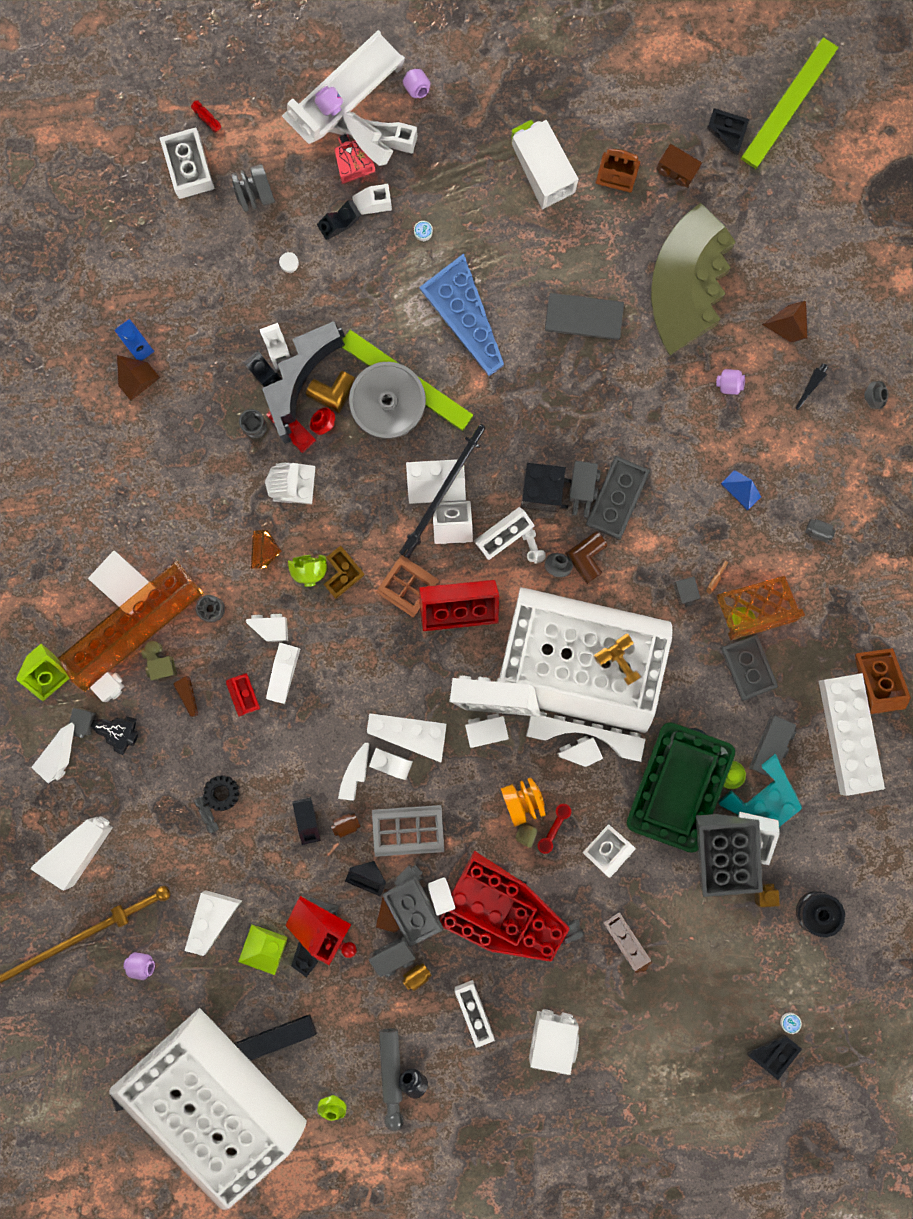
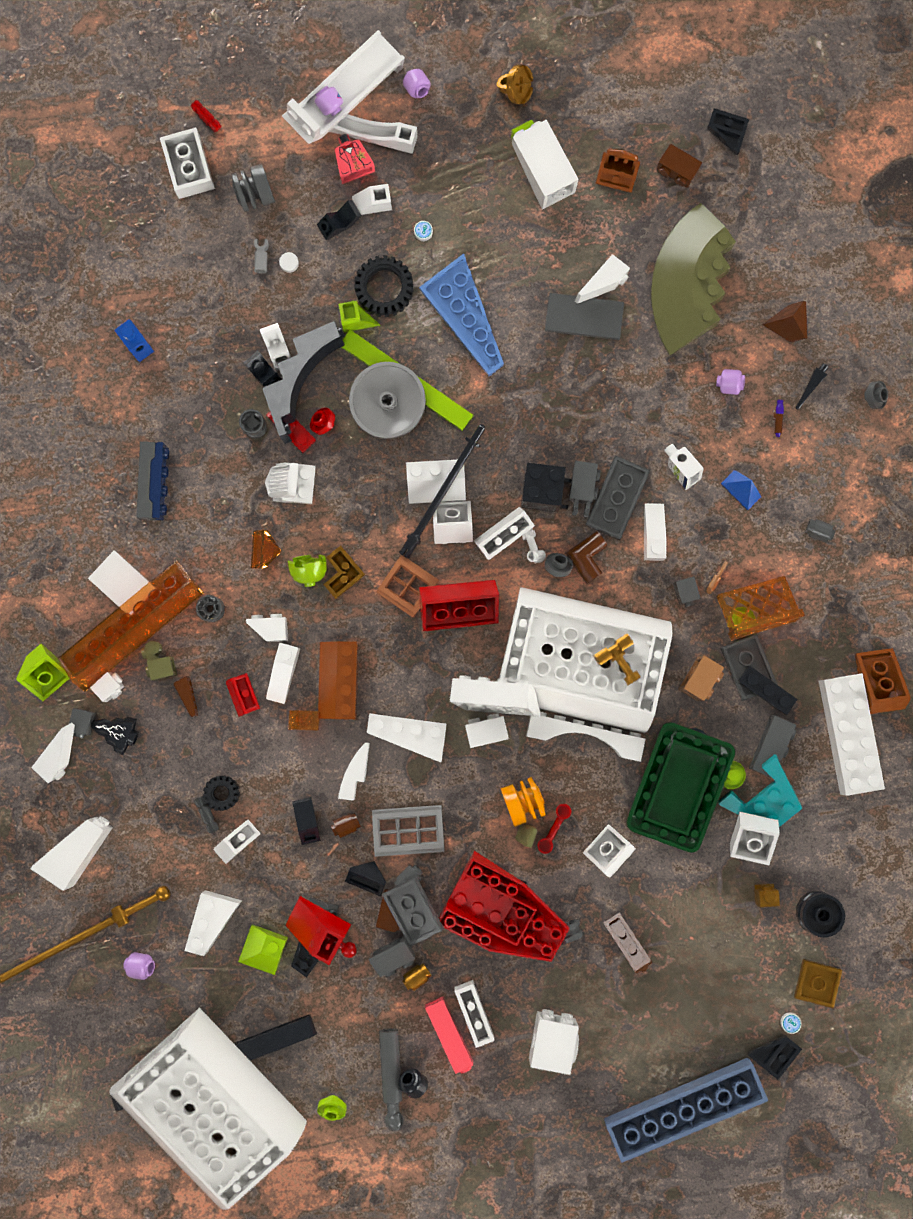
(134, 376): reddish brown slope -> none
(152, 481): none -> piece
(236, 841): none -> white slope
(261, 255): none -> light grey bar
(304, 720): none -> clear orange bracket
(334, 396): pearl gold brick -> none
(338, 680): none -> dark orange slope
(355, 317): none -> lime slope
(368, 138): white slope -> none
(382, 264): none -> black tyre
(391, 764): white brick -> none
(441, 896): white slope -> none
(449, 1035): none -> coral brick
(517, 84): none -> pearl gold tile
(583, 753): white slope -> none
(605, 280): none -> white slope
(654, 532): none -> white slope
(684, 466): none -> white torso
(685, 1109): none -> sand blue brick
(701, 678): none -> medium nougat brick
(728, 855): dark grey slope -> none
(767, 690): none -> black plate
(778, 417): none -> piece
(789, 103): lime tile -> none
(818, 983): none -> pearl gold tile

